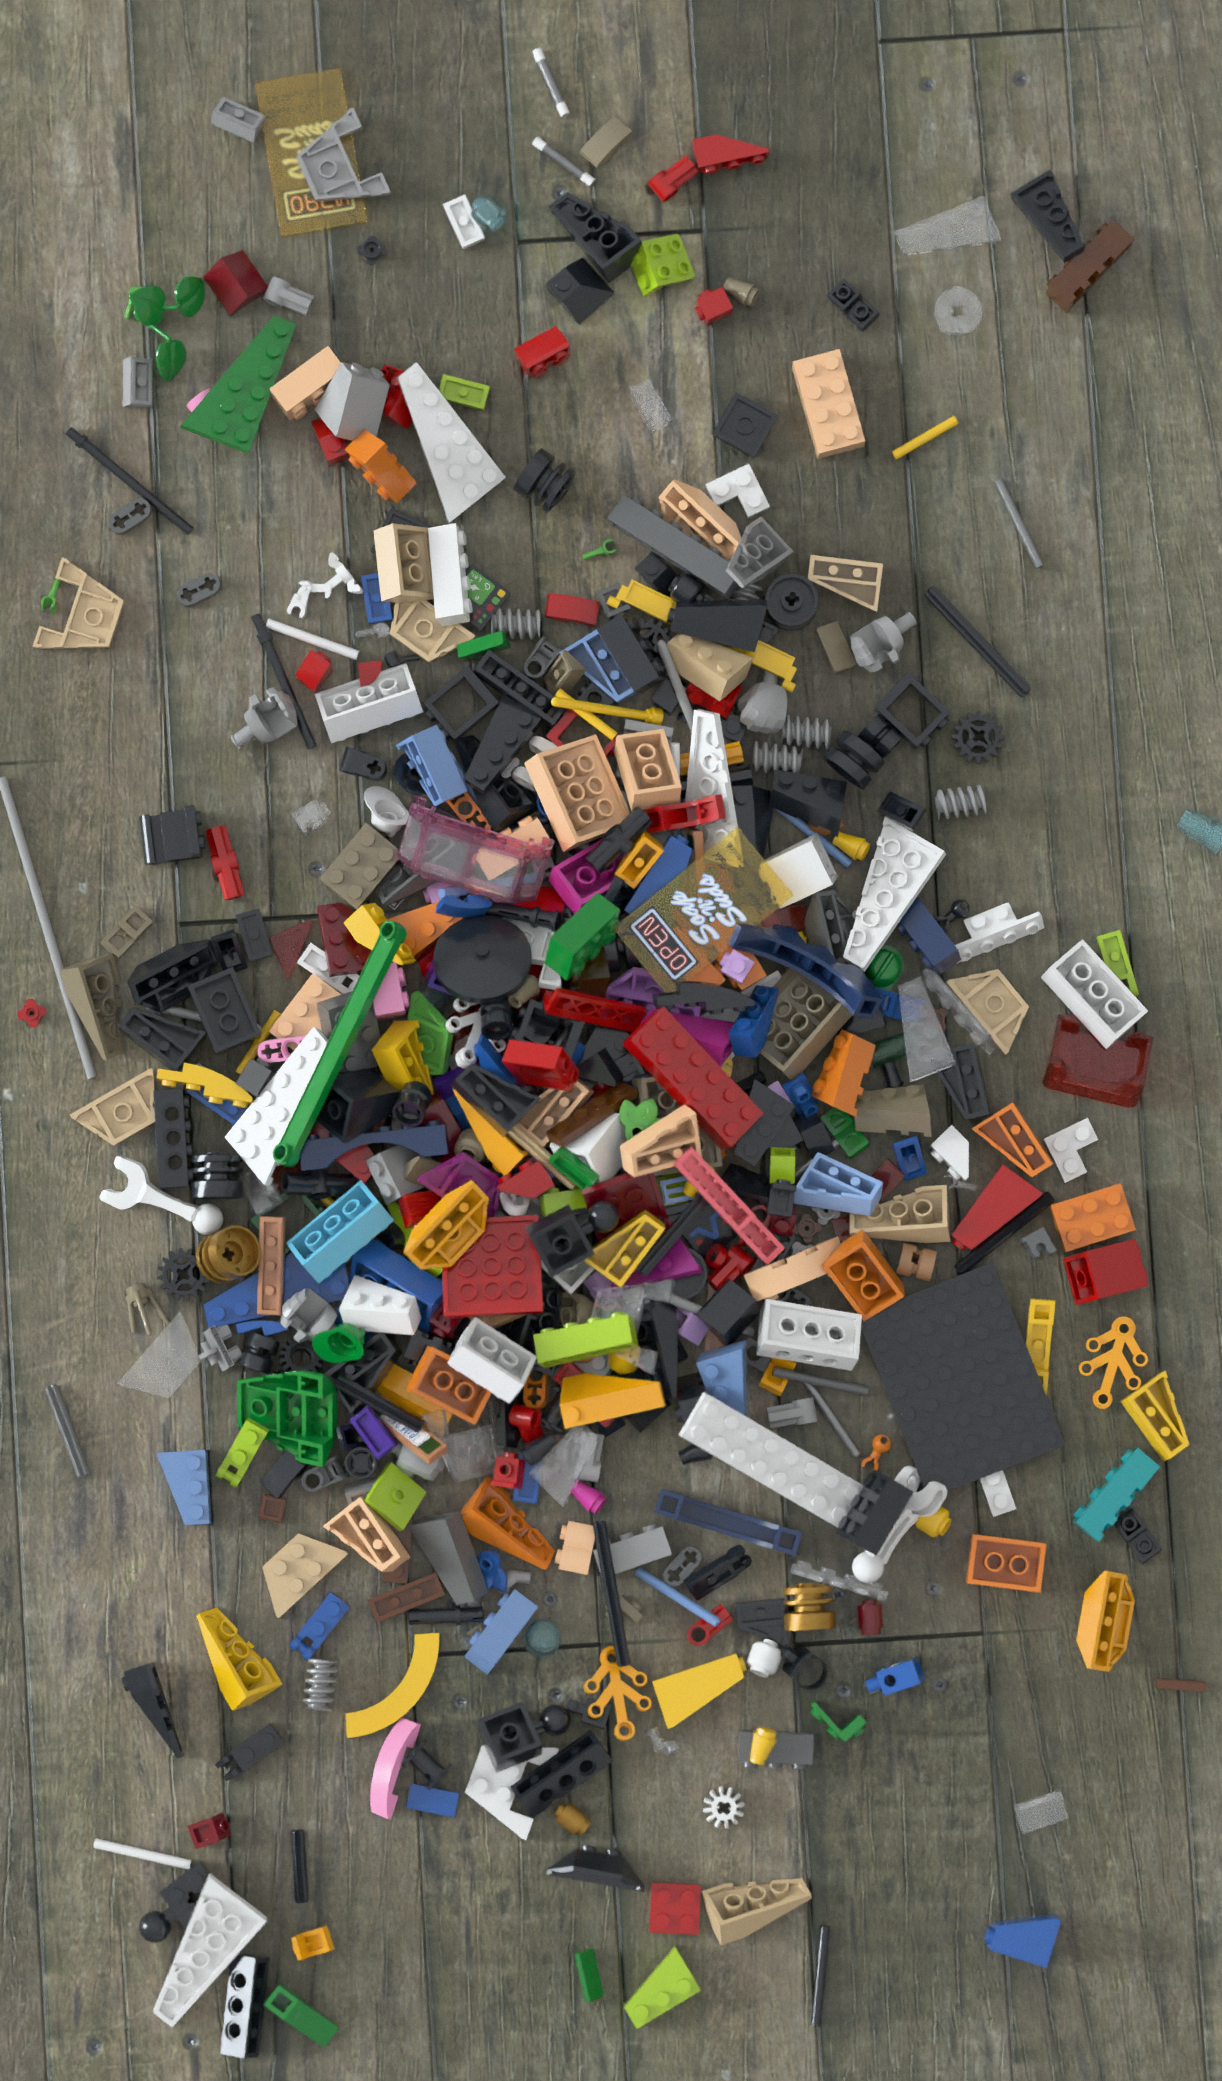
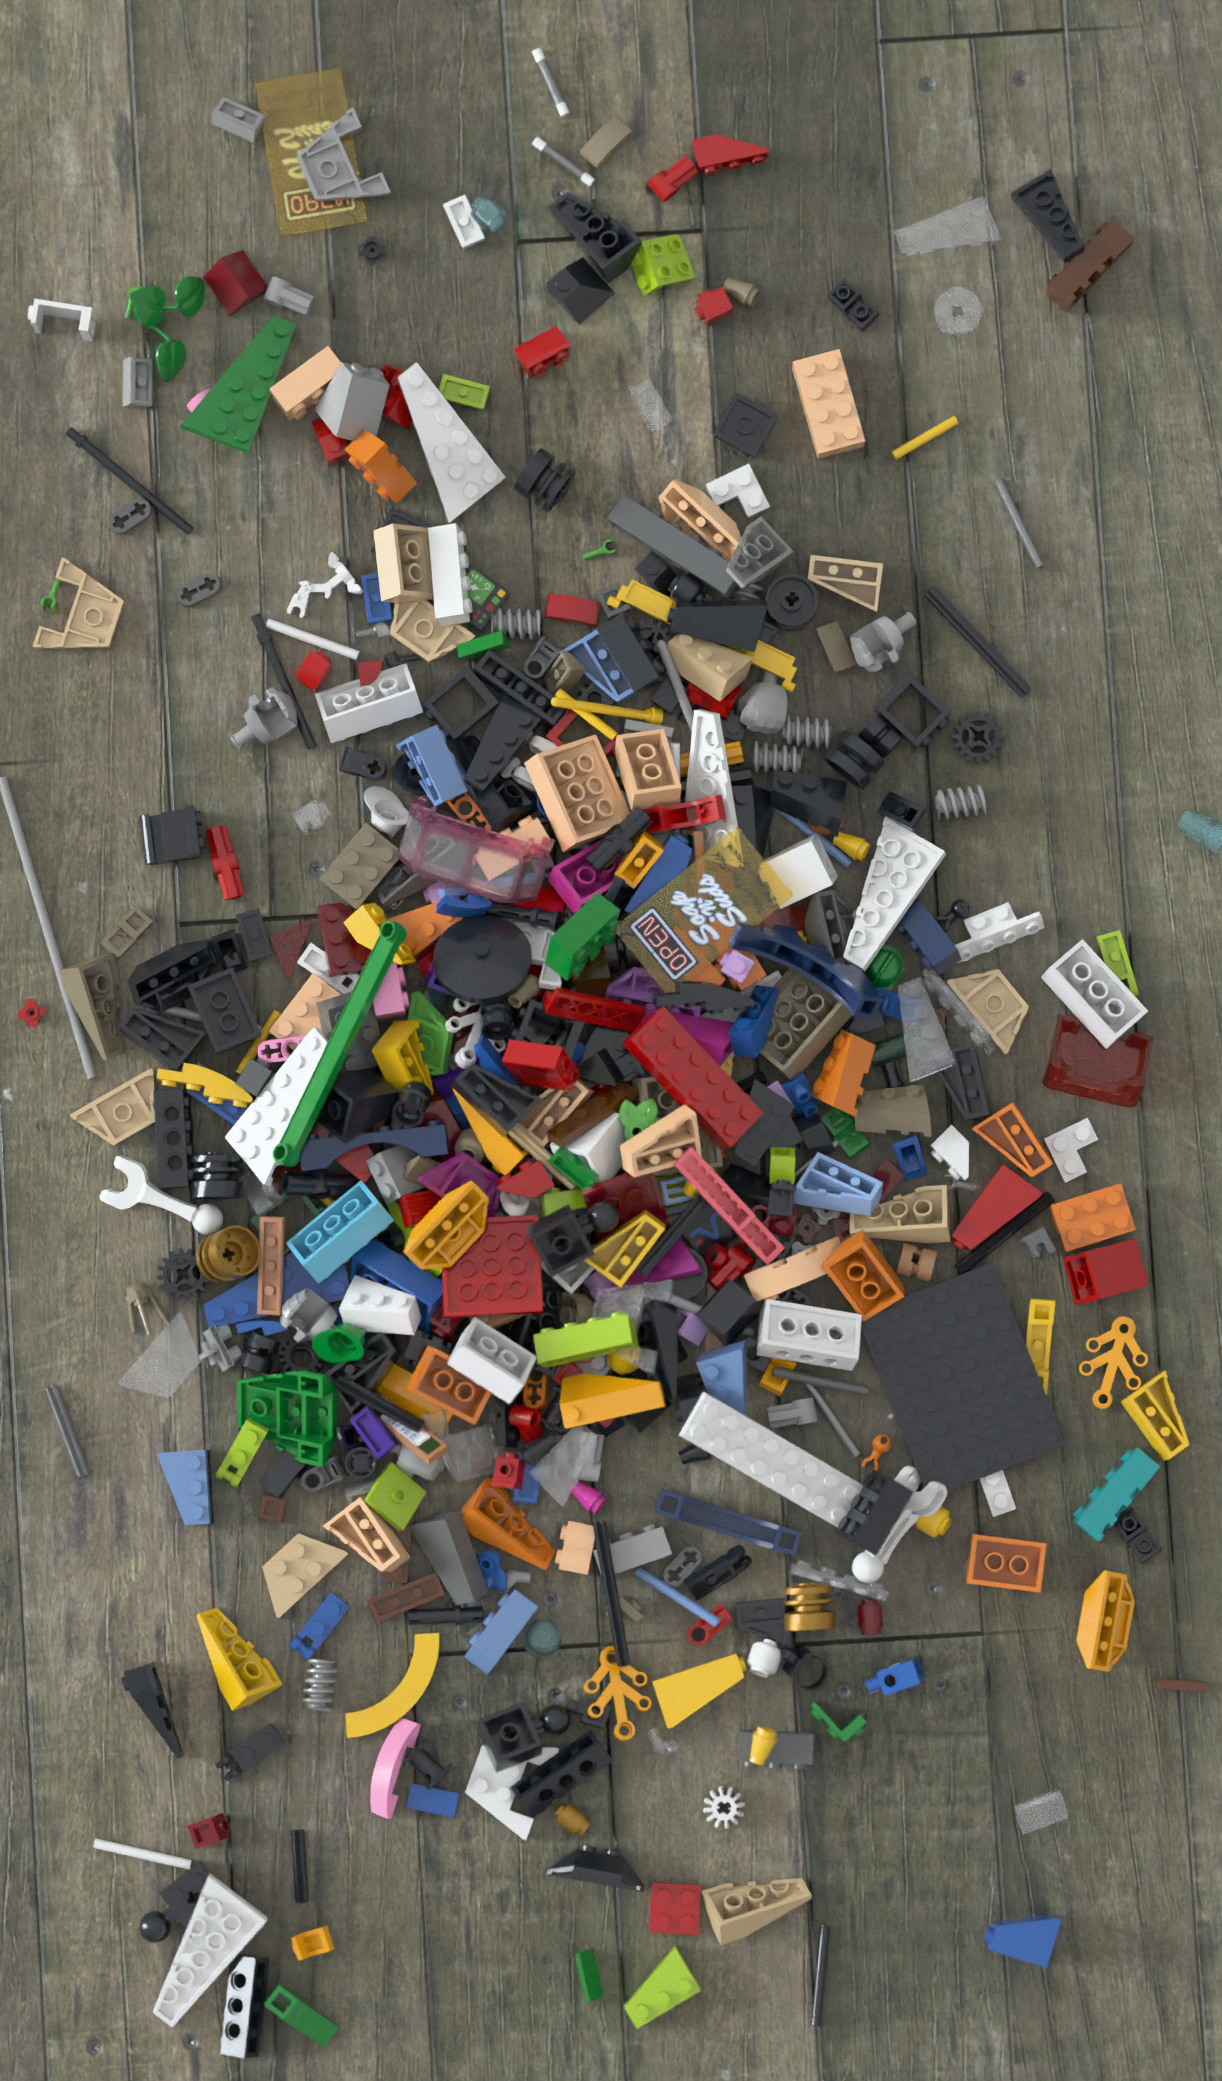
(84, 314): none -> white panel

